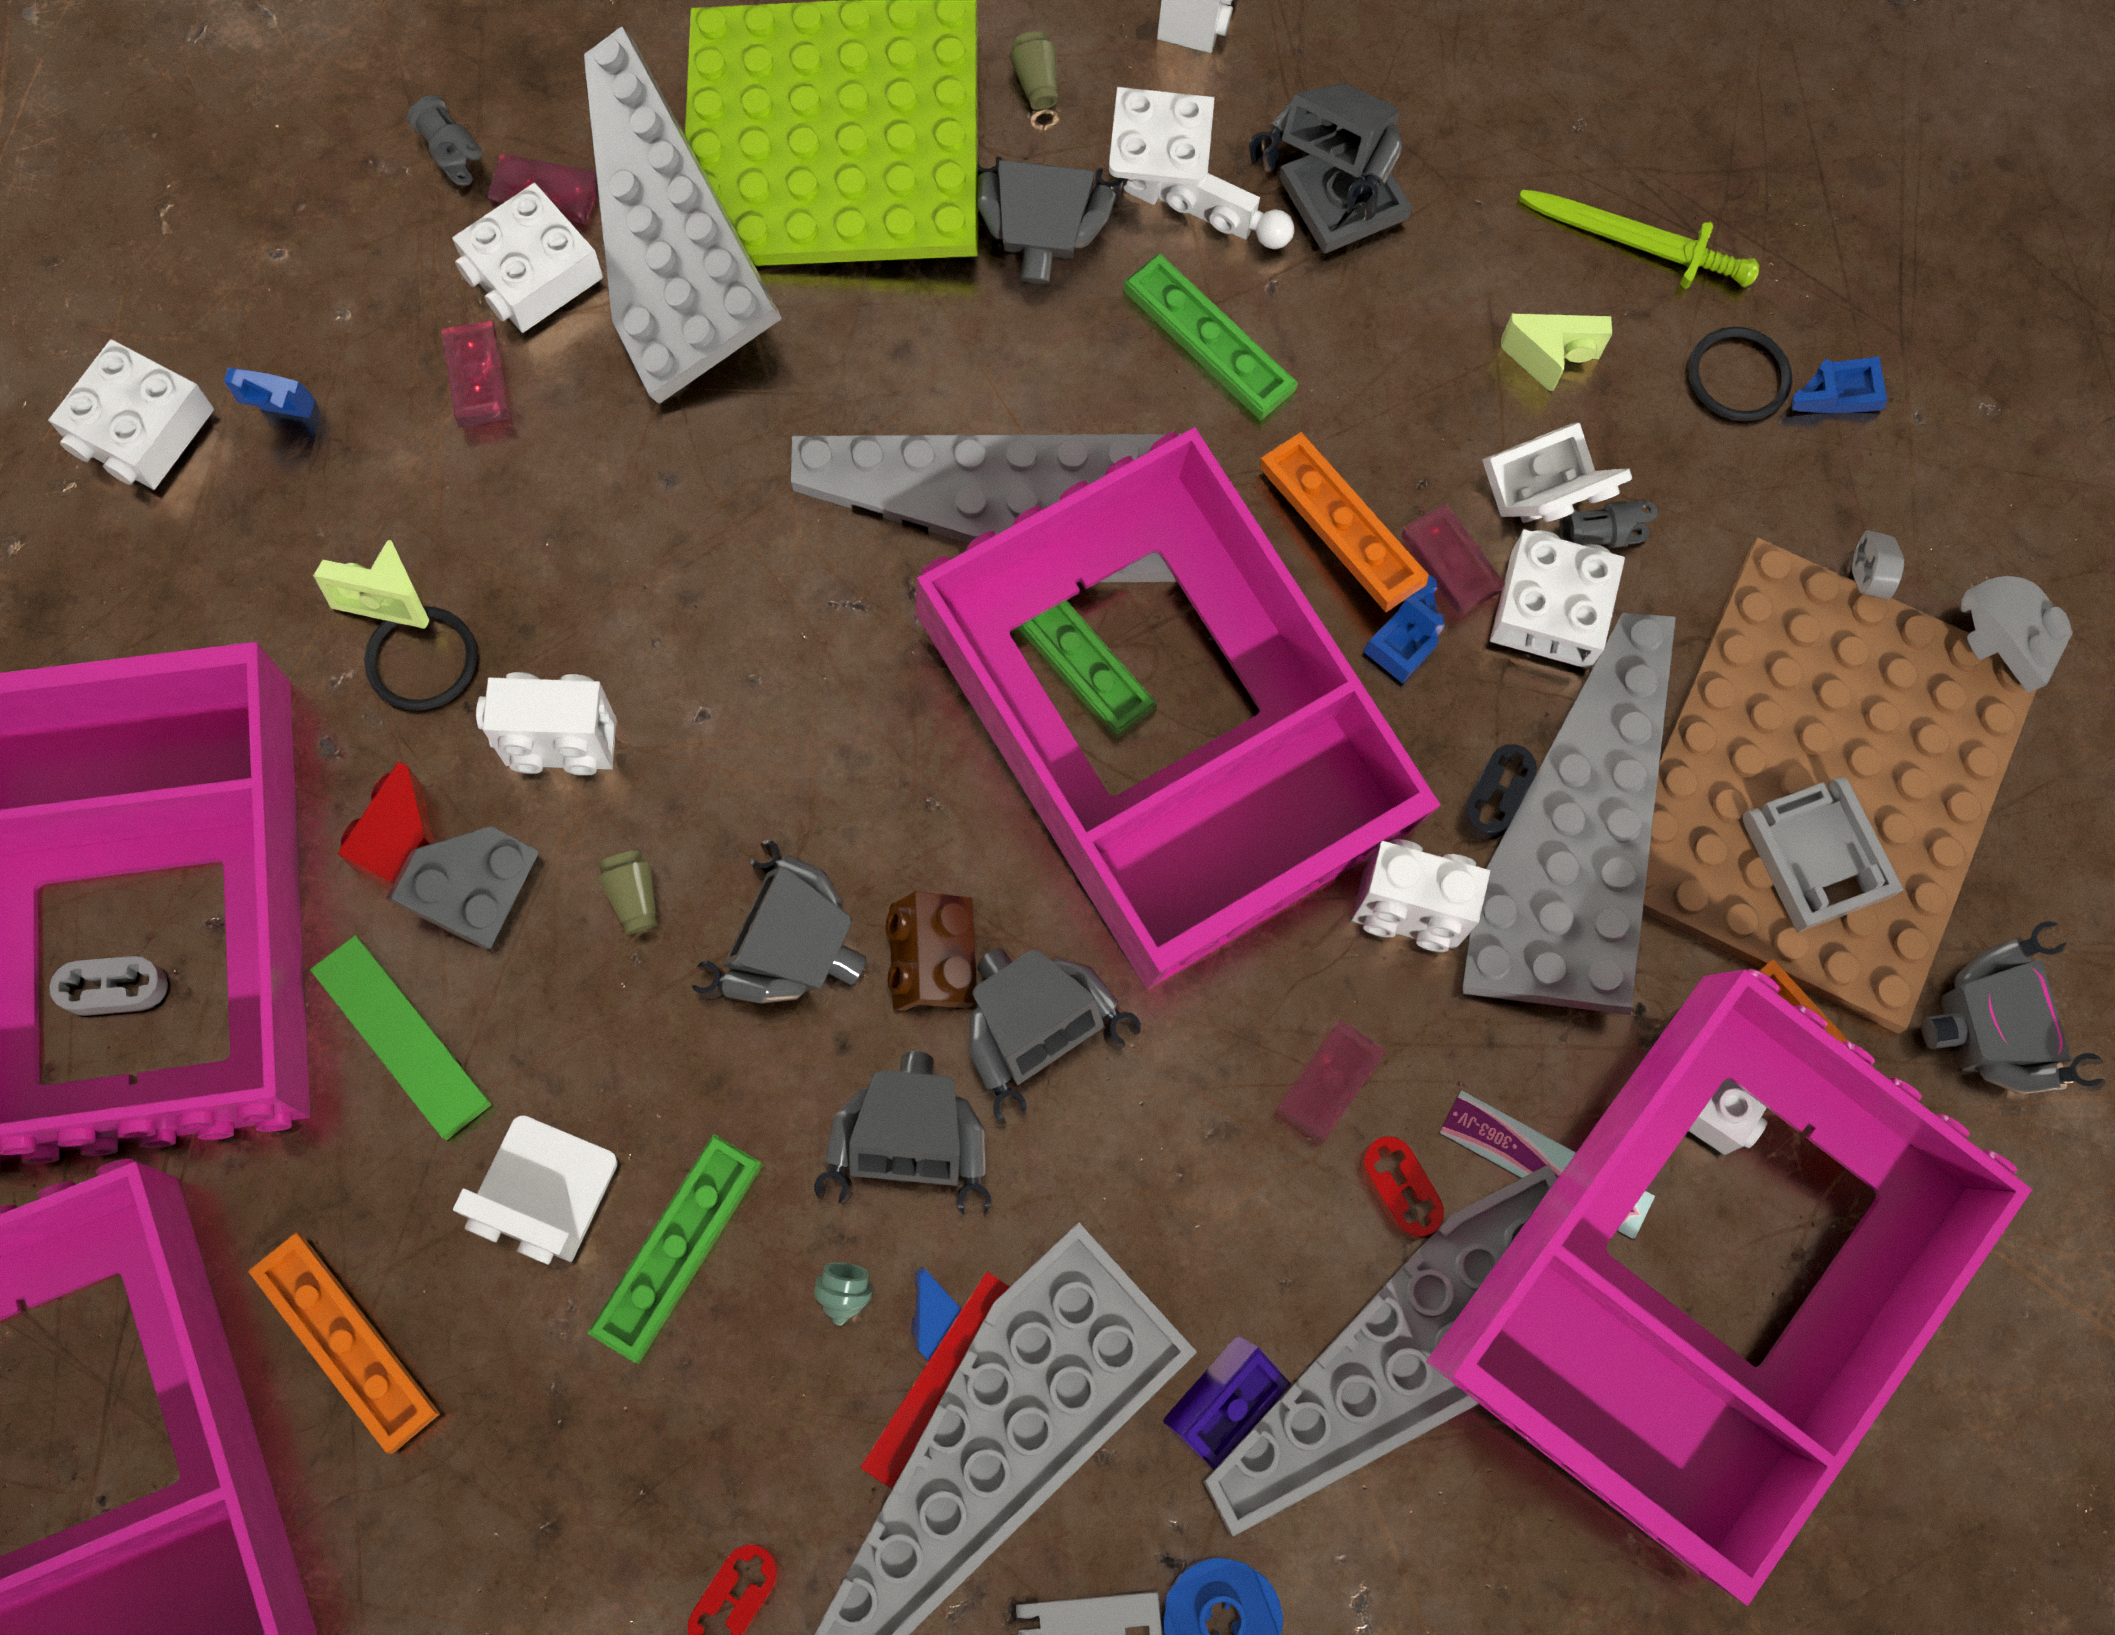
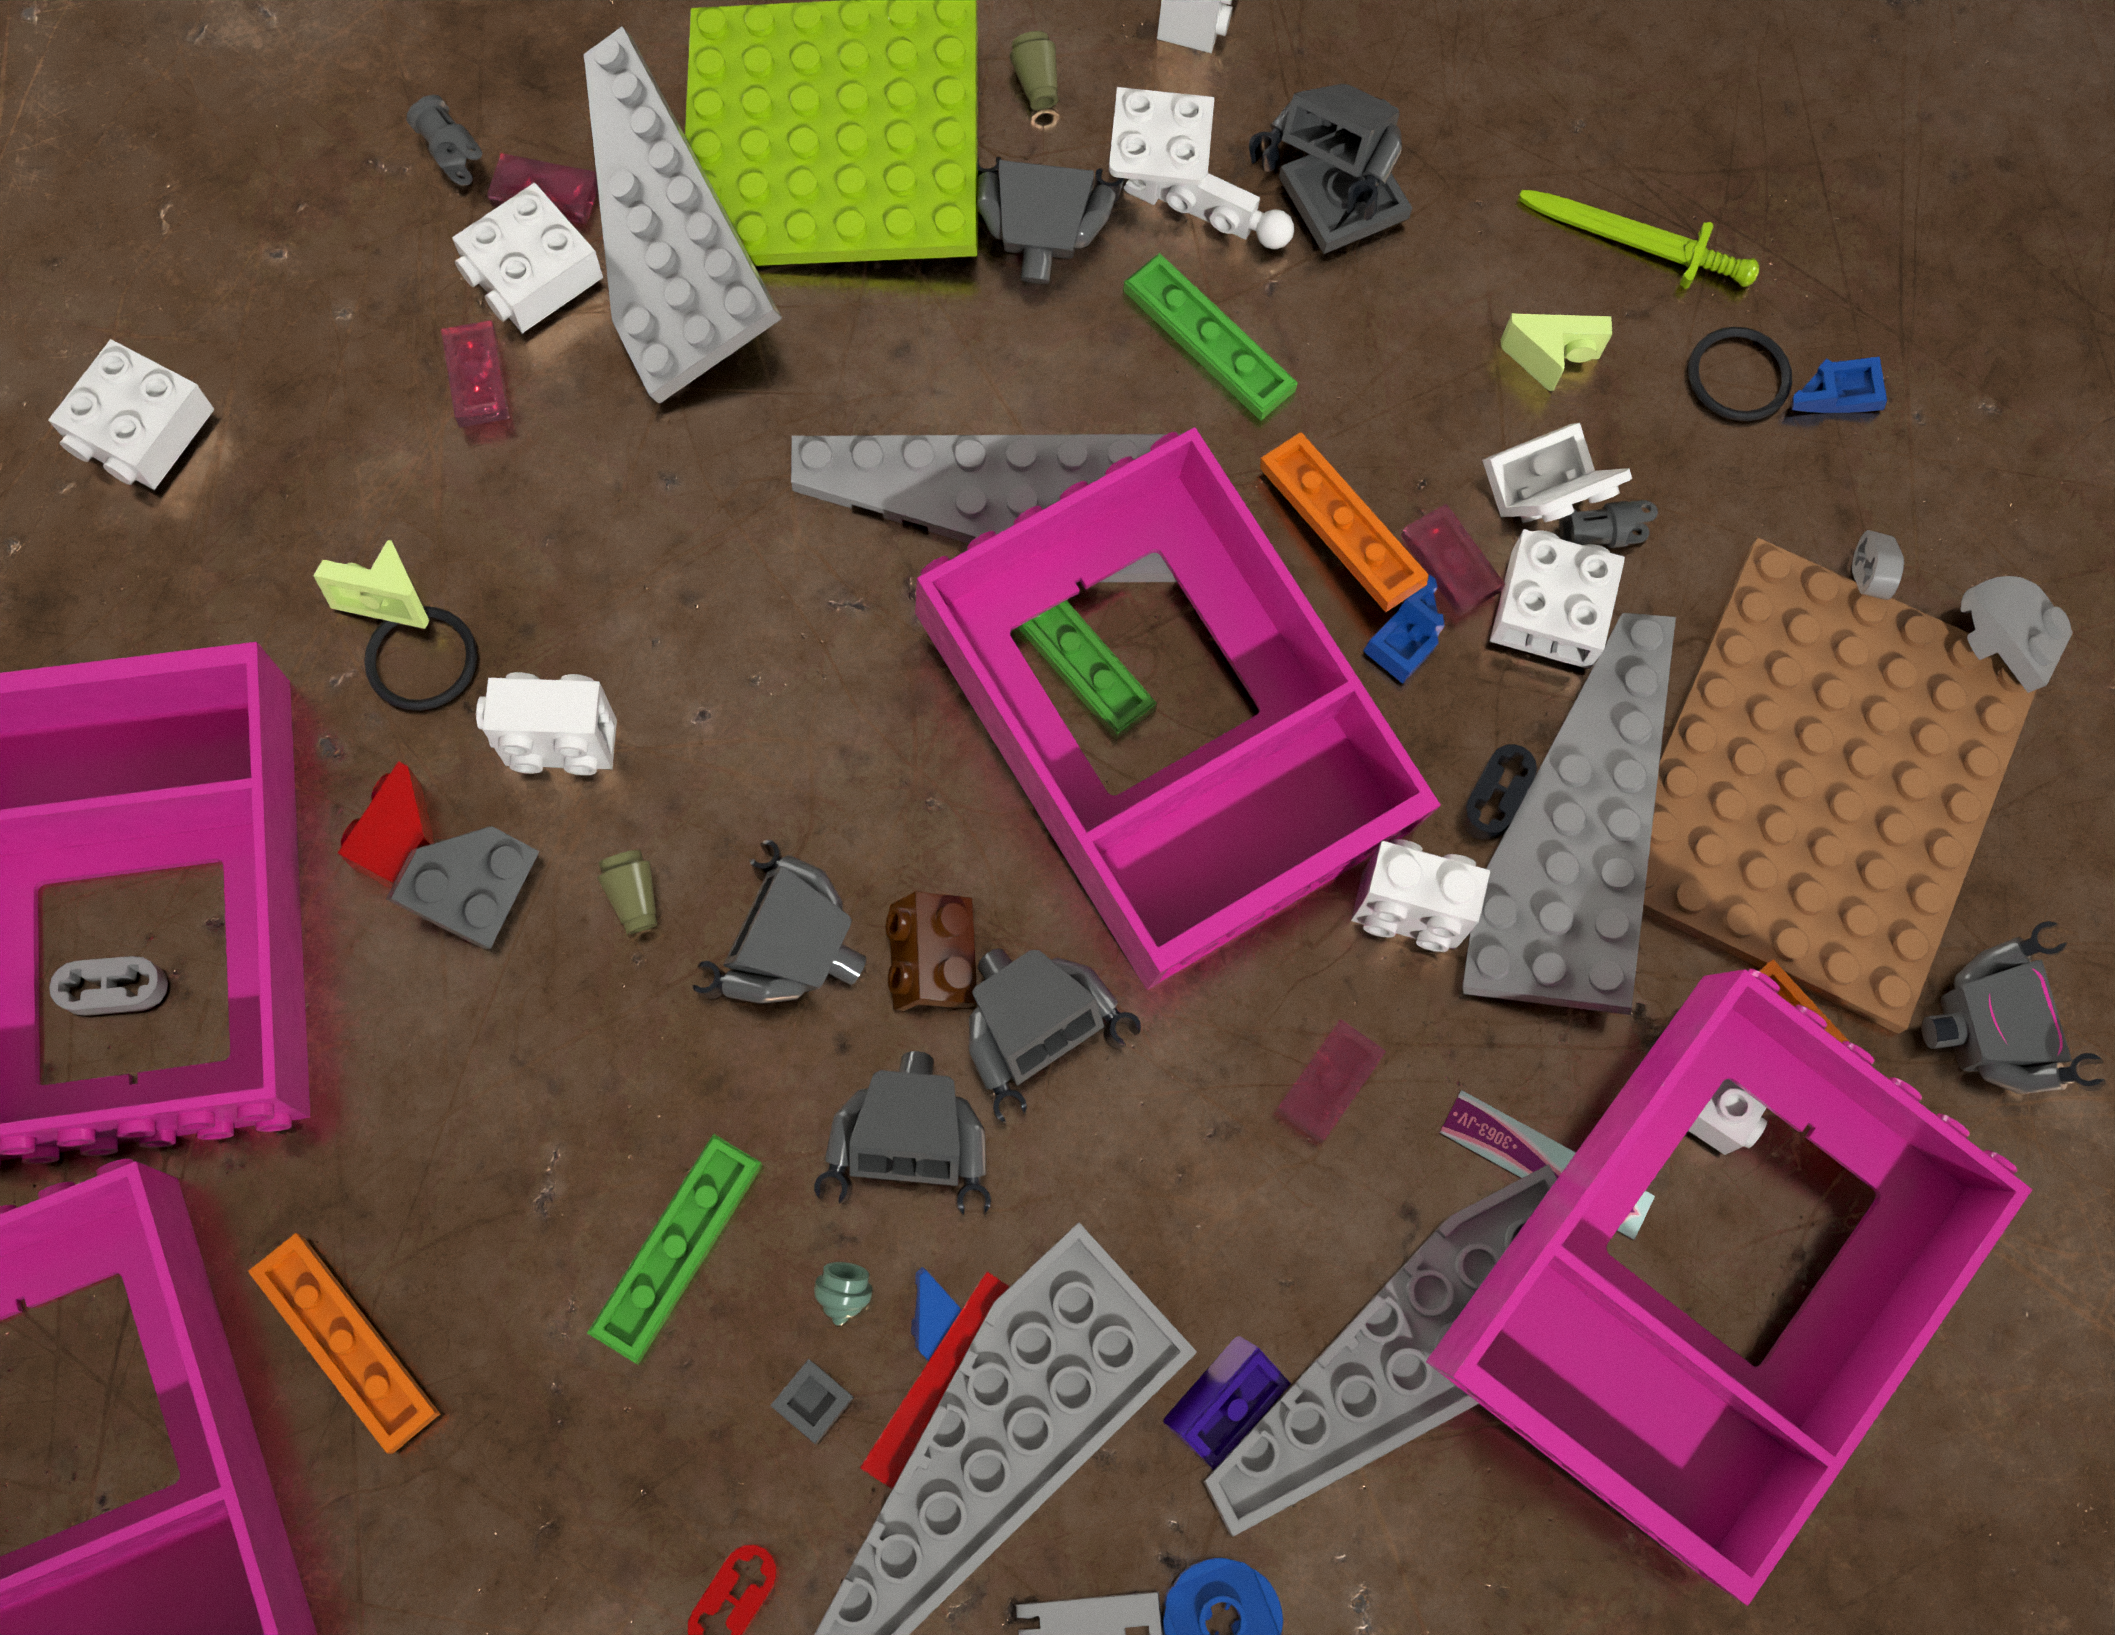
(269, 392): blue slope -> none
(401, 1037): bright green tile -> none
(539, 1190): white bracket -> none
(812, 1401): none -> dark grey plate
(1413, 1181): red beam -> none
(1817, 845): light grey container -> none

